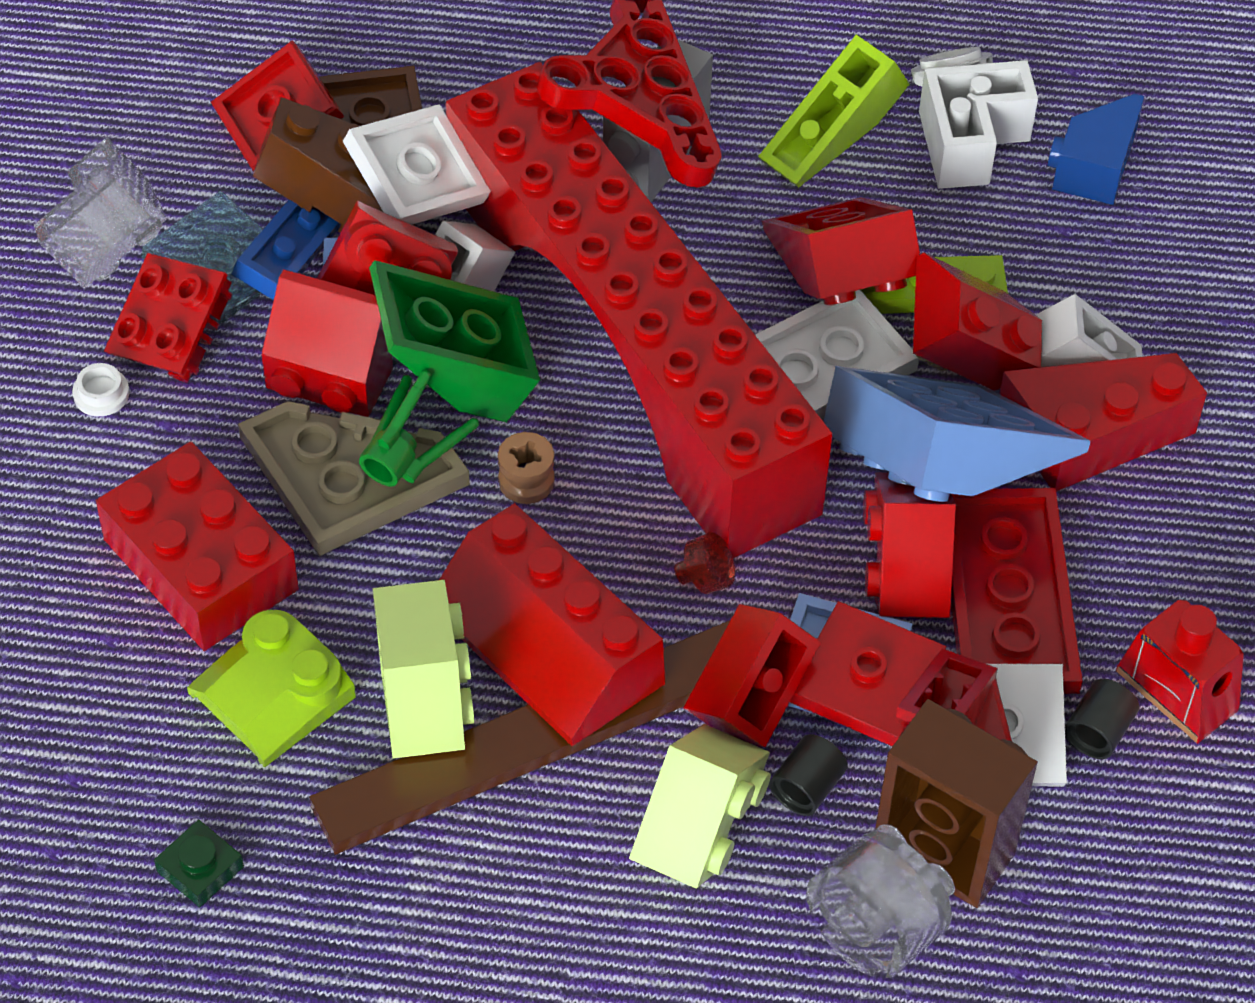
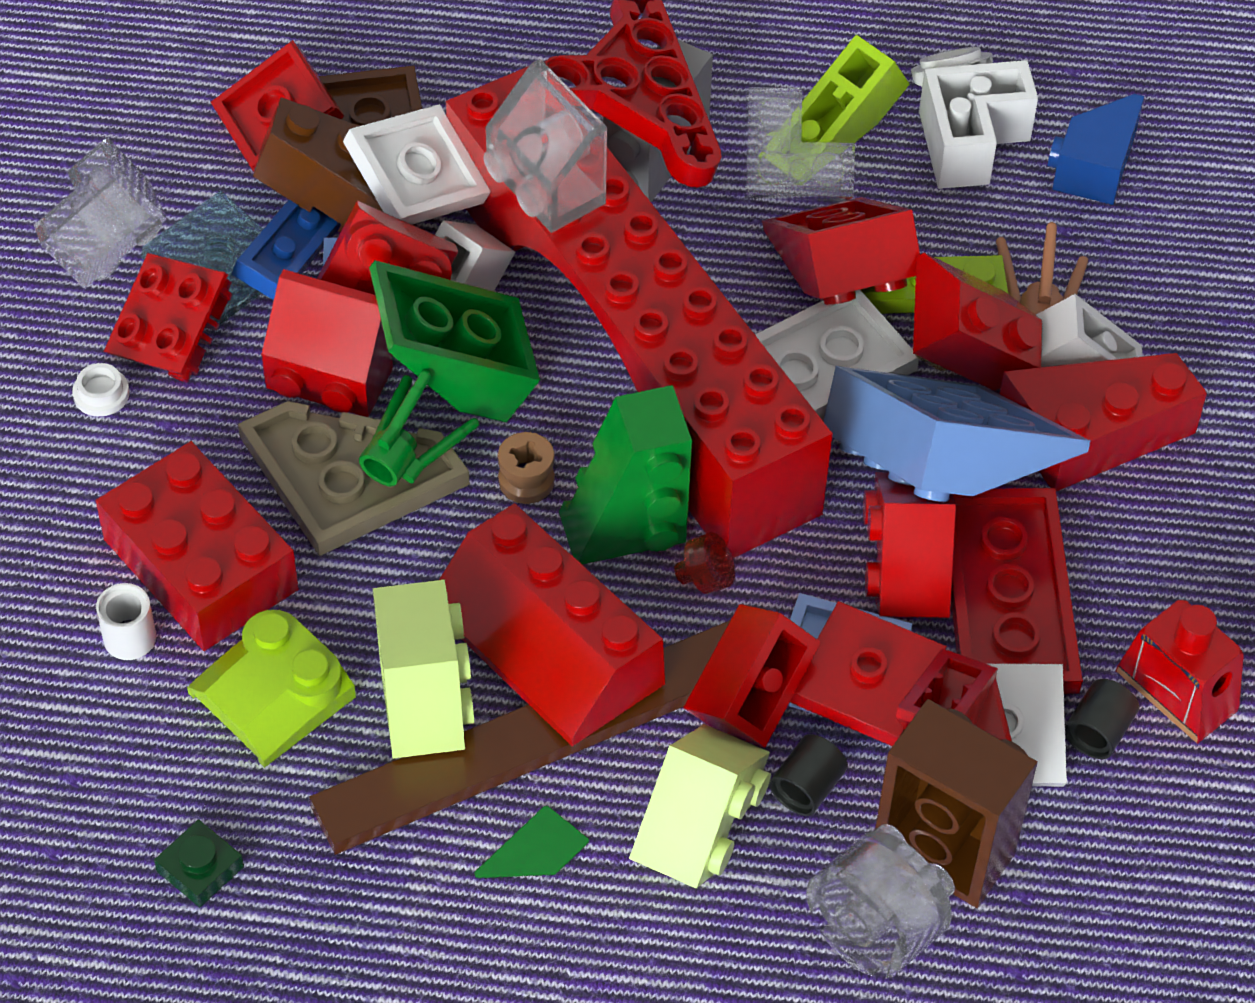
(124, 603): none -> white beam
(536, 848): none -> green sticker
(548, 149): none -> clear slope
(636, 482): none -> green wedge
(781, 164): none -> clear brick
(1043, 293): none -> nougat plant

